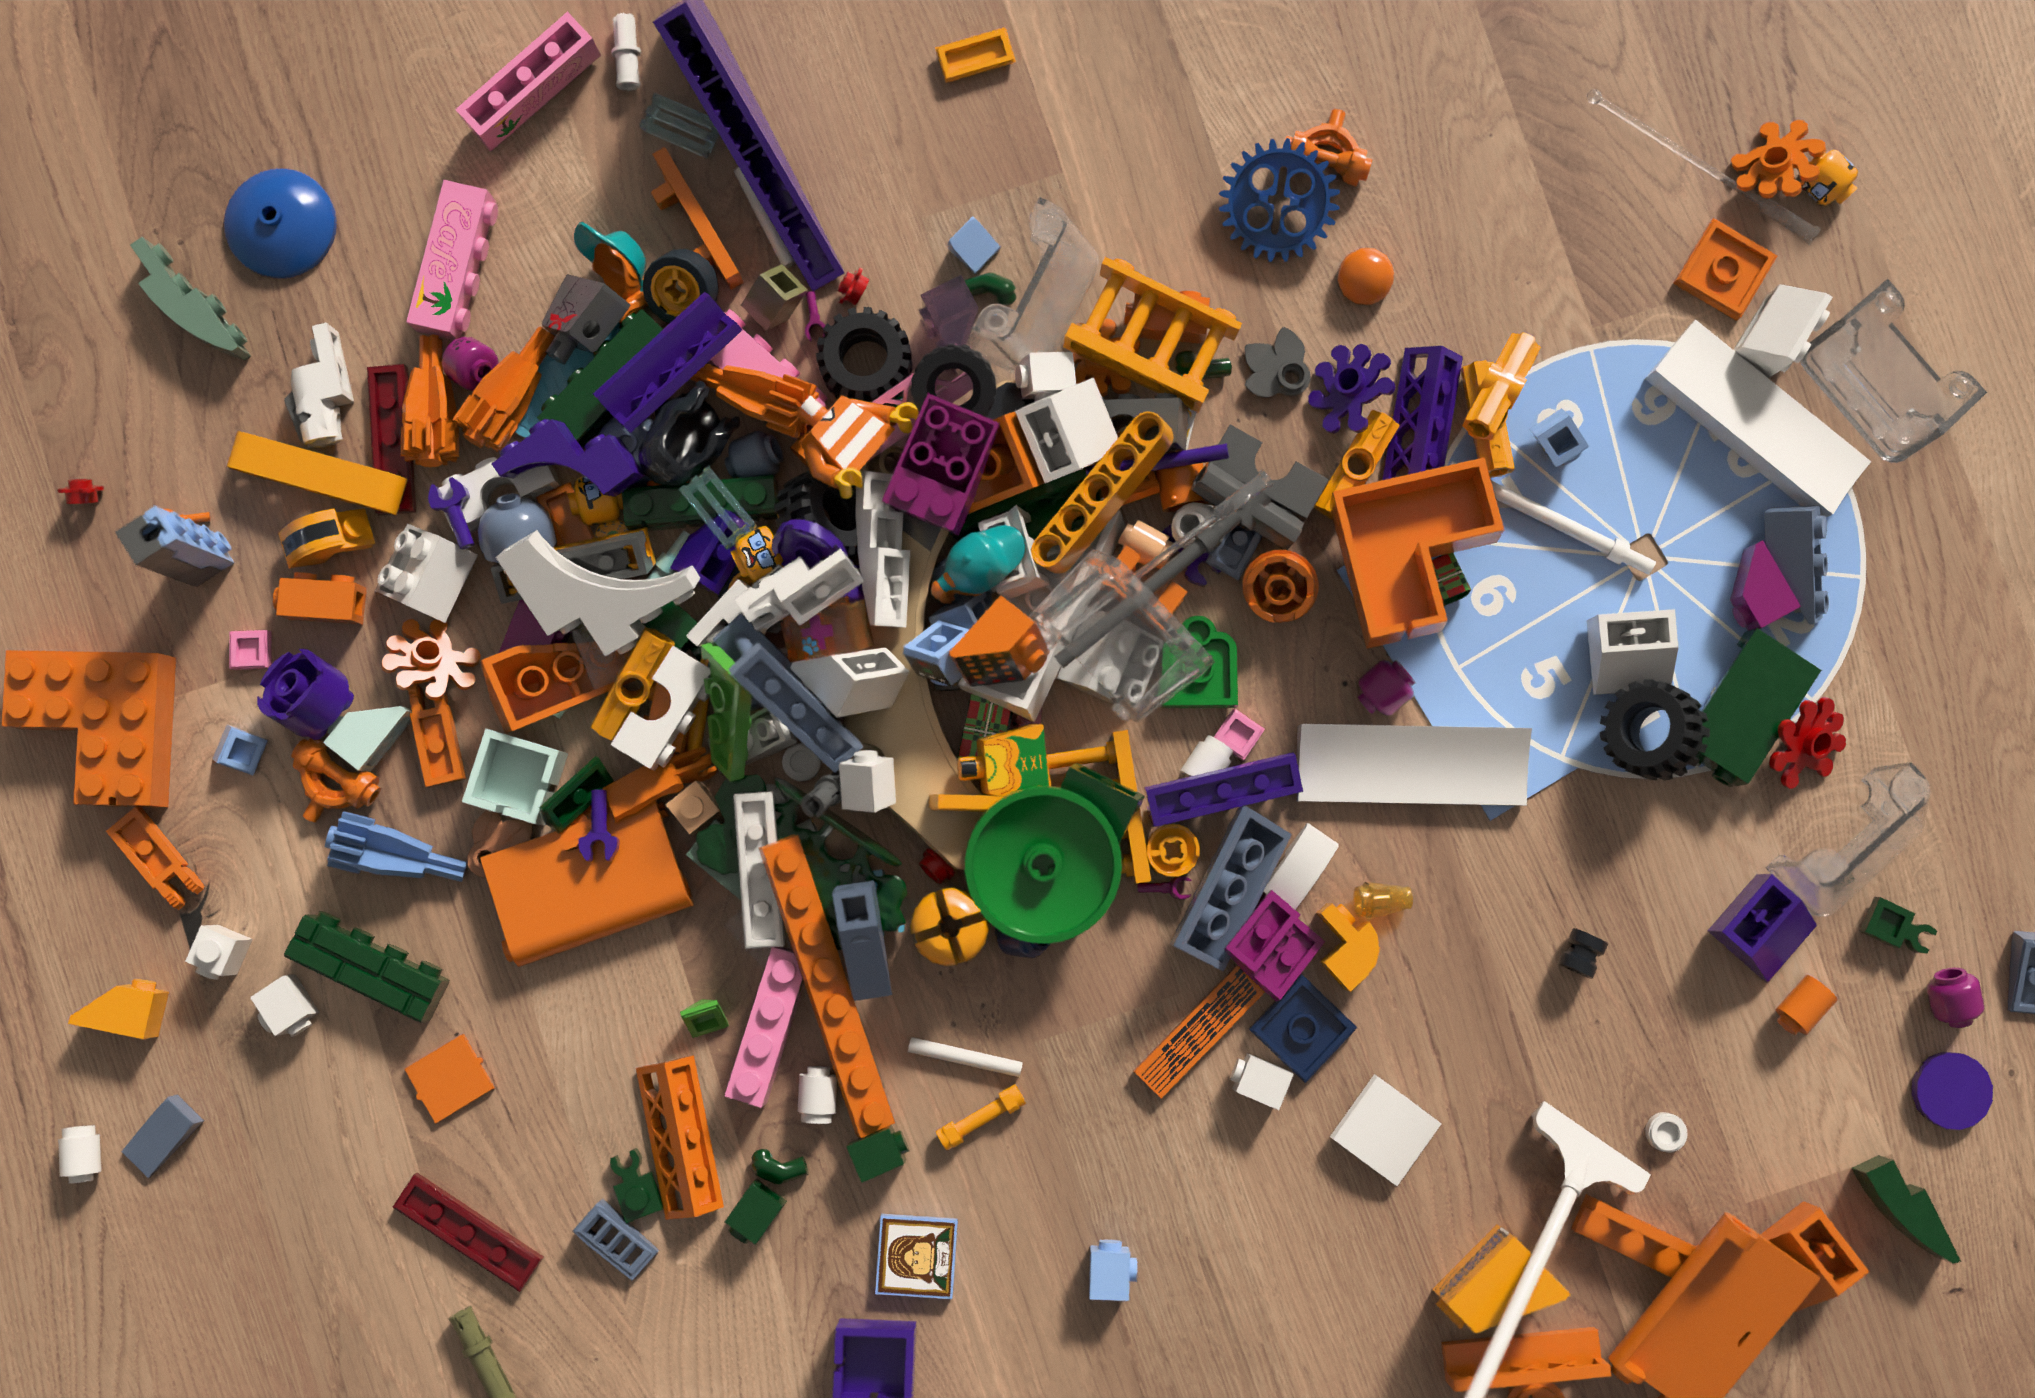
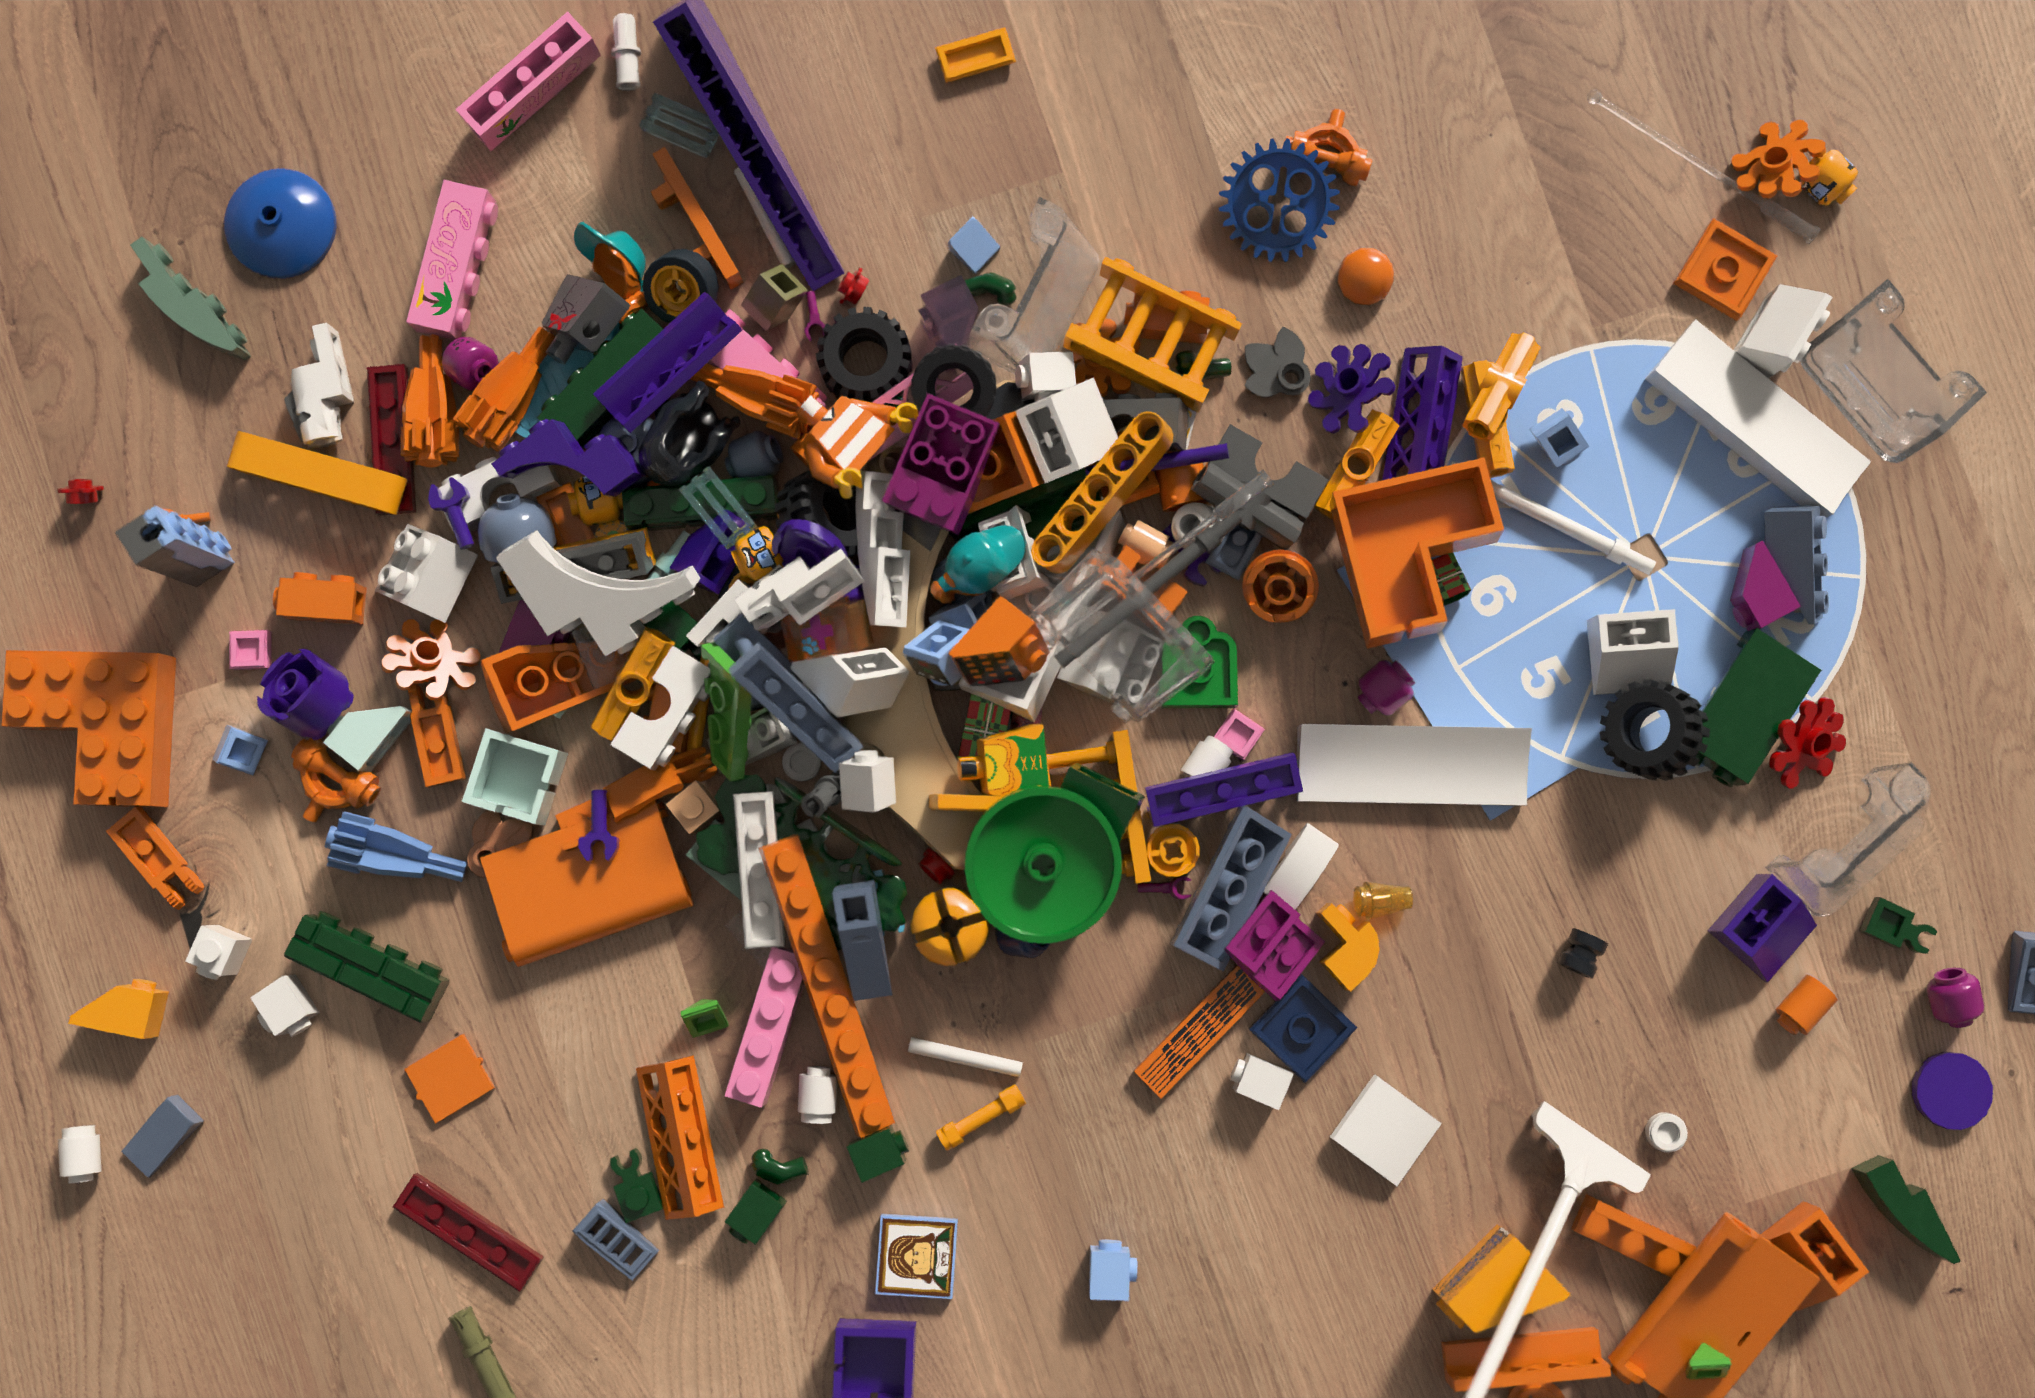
(324, 533): light orange brick -> none
(574, 795): dark green slope -> none
(1708, 1364): none -> bright green slope

